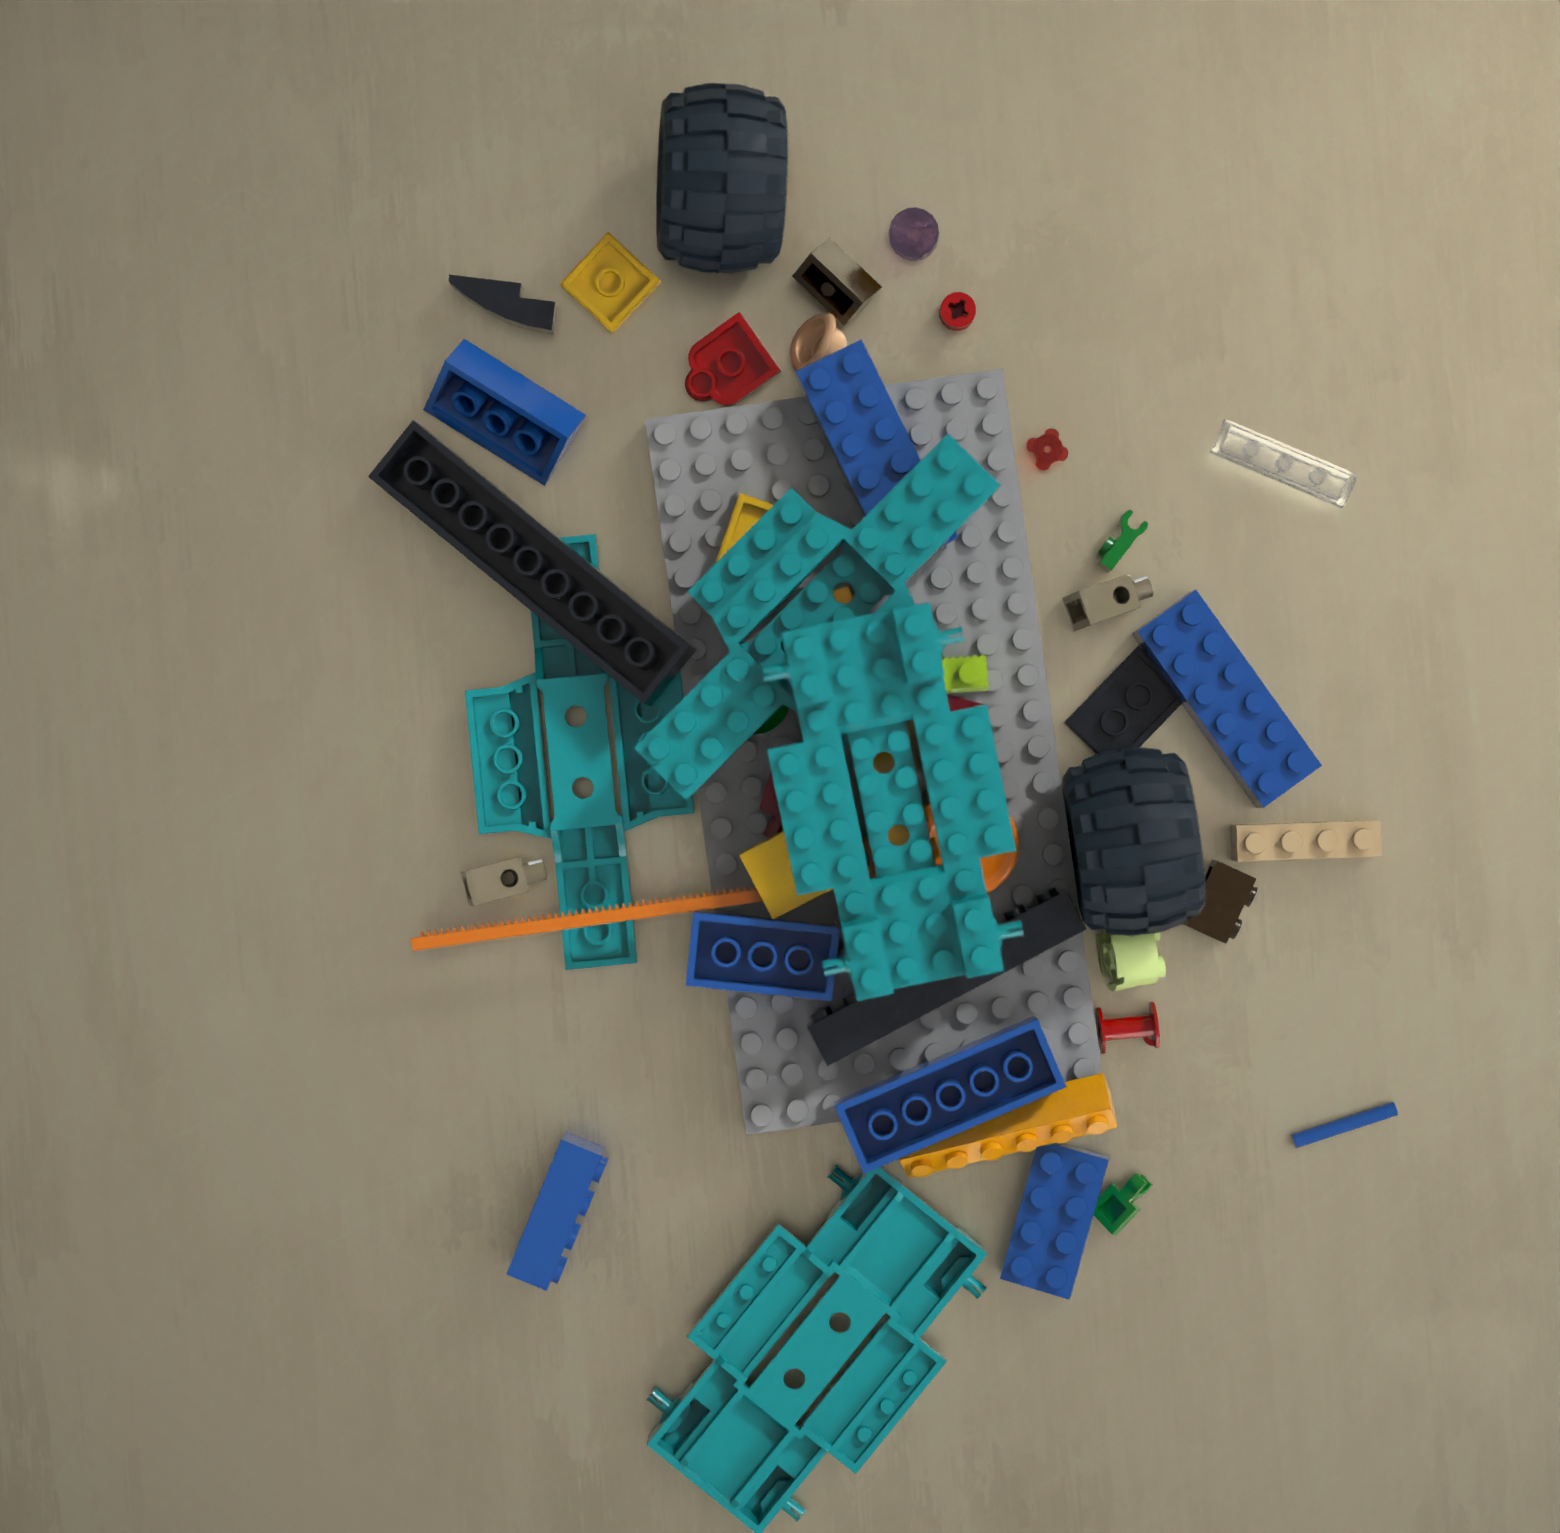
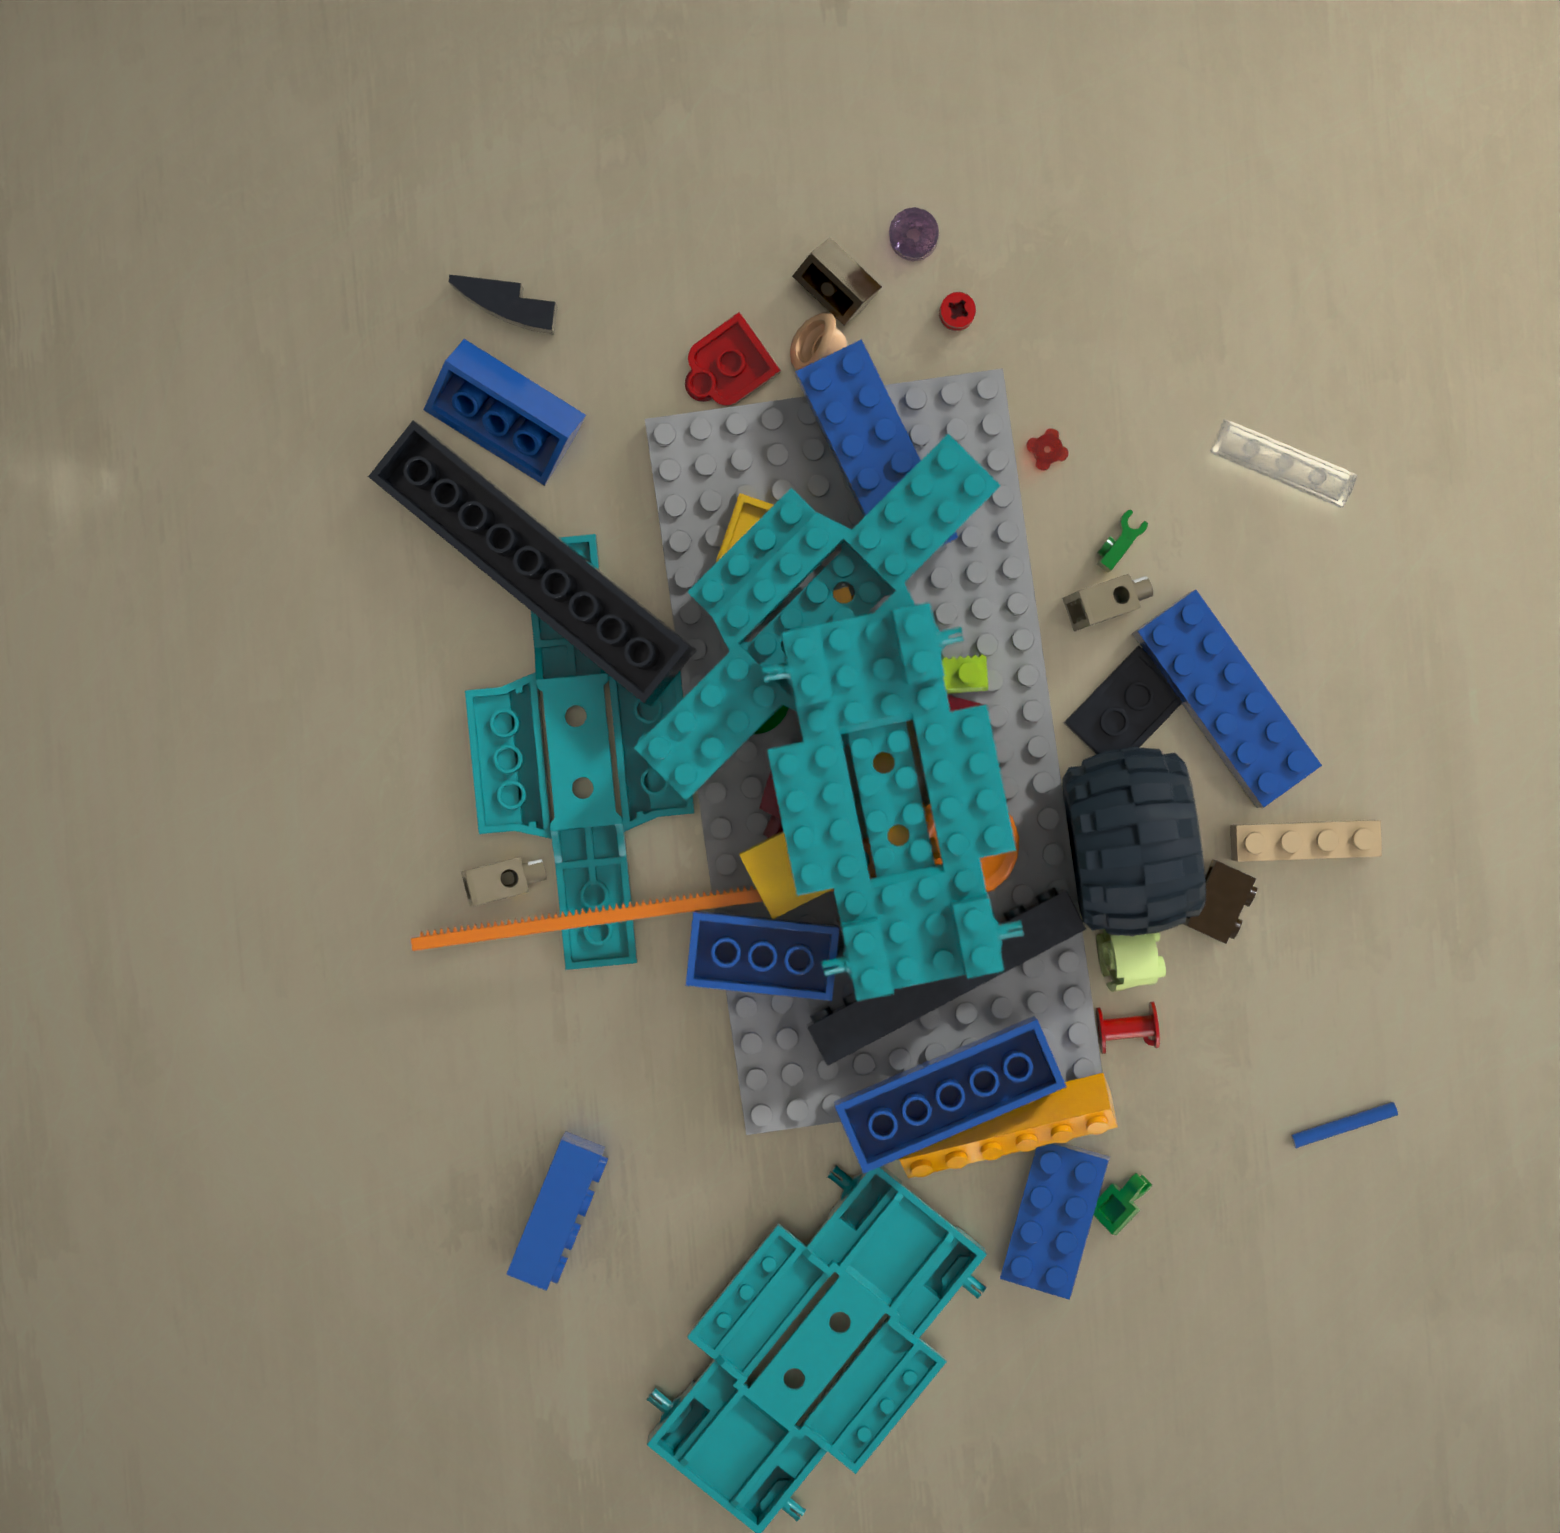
(610, 282): yellow tile -> none
(721, 178): black wheel -> none

